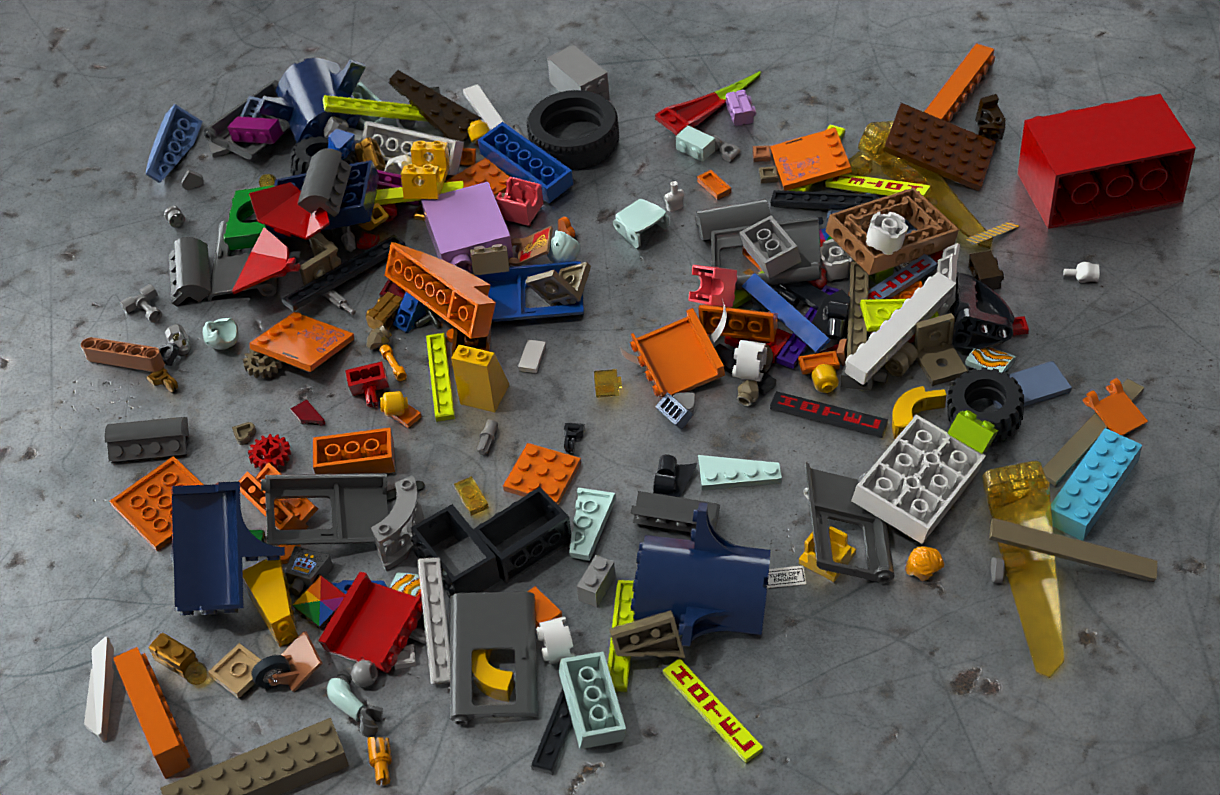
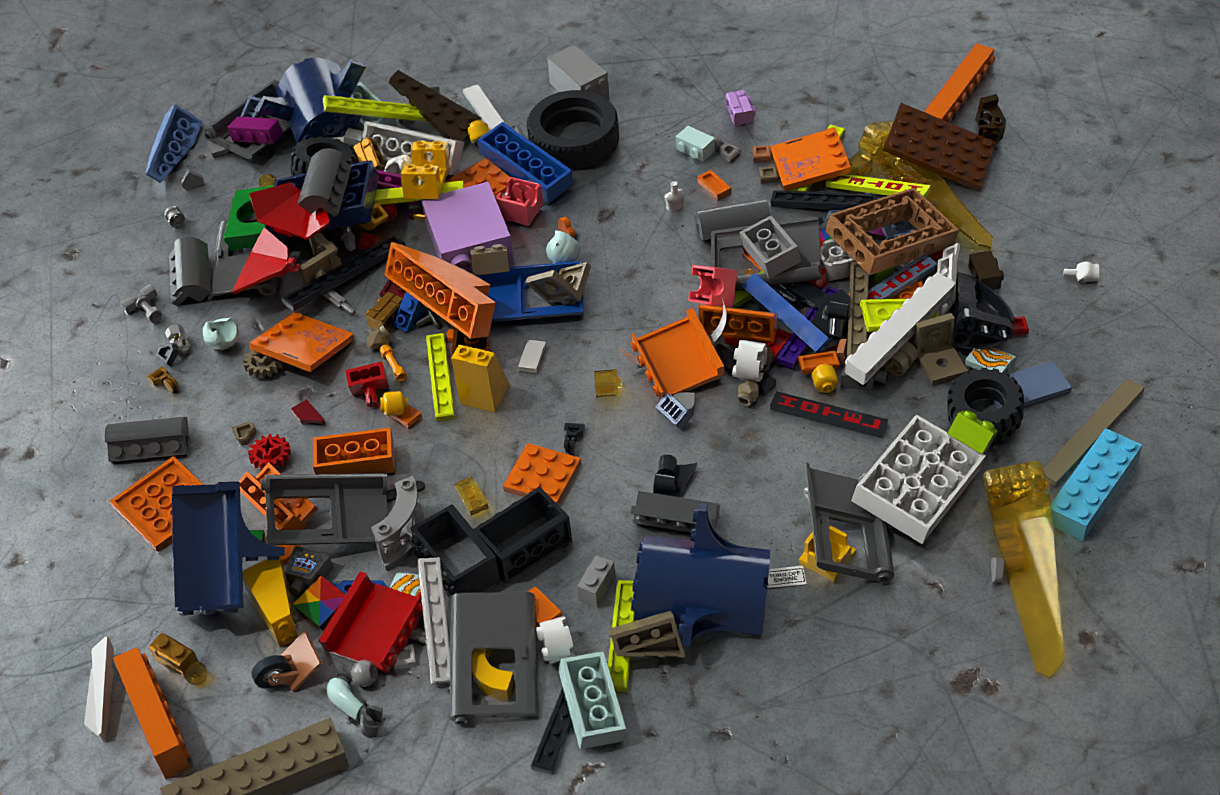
(122, 354): nougat beam -> none
(235, 670): tan plate -> none
(335, 123): light grey rock -> none
(342, 141): blue slope -> none
(380, 758): light orange arm -> none
(468, 156): orange slope -> none
(487, 437): light grey axle -> none
(531, 247): medium nougat flag -> none
(590, 518): light aqua wing -> none
(638, 218): light aqua piece -> none
(696, 110): red plate -> none
(713, 710): neon yellow tile -> none
(733, 472): light aqua wing -> none
(886, 232): white brick -> none
(912, 403): yellow arch -> none
(924, 562): light orange hair -> none
(992, 232): sticker -> none
(1073, 550): dark tan tile -> none
(1105, 160): red brick -> none
(1116, 409): orange flag -> none

